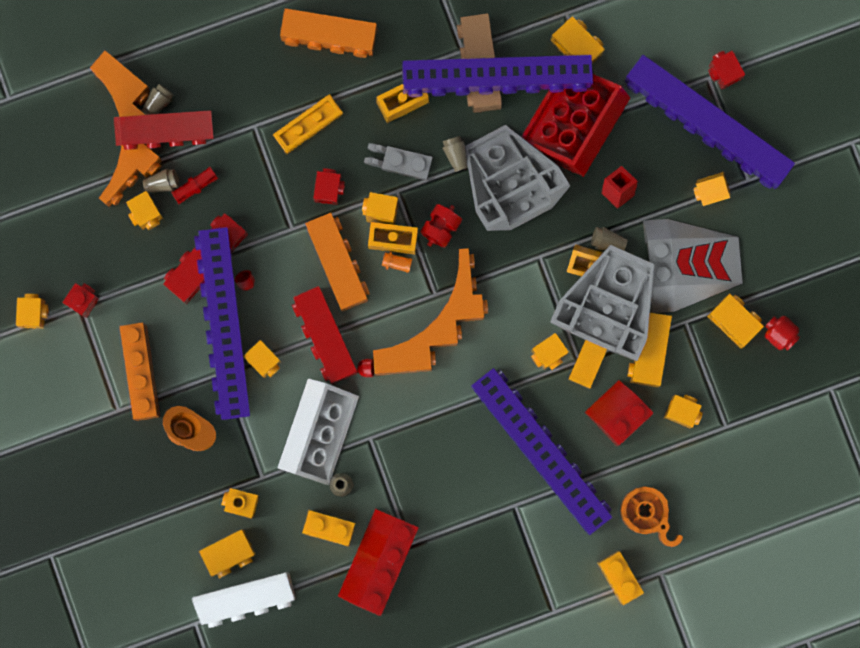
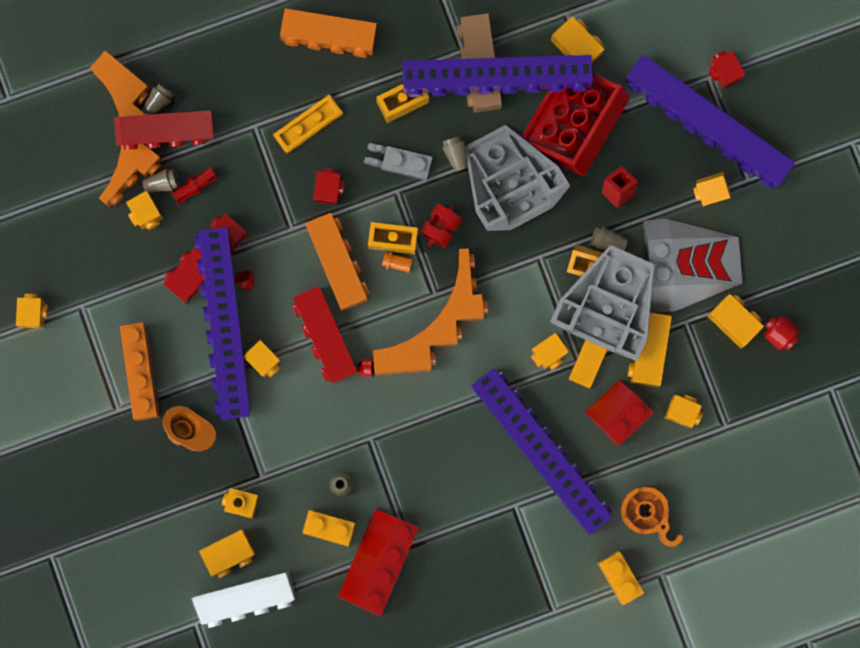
(81, 299): red brick -> none
(318, 431): white slope -> none
(380, 208): light orange brick -> none

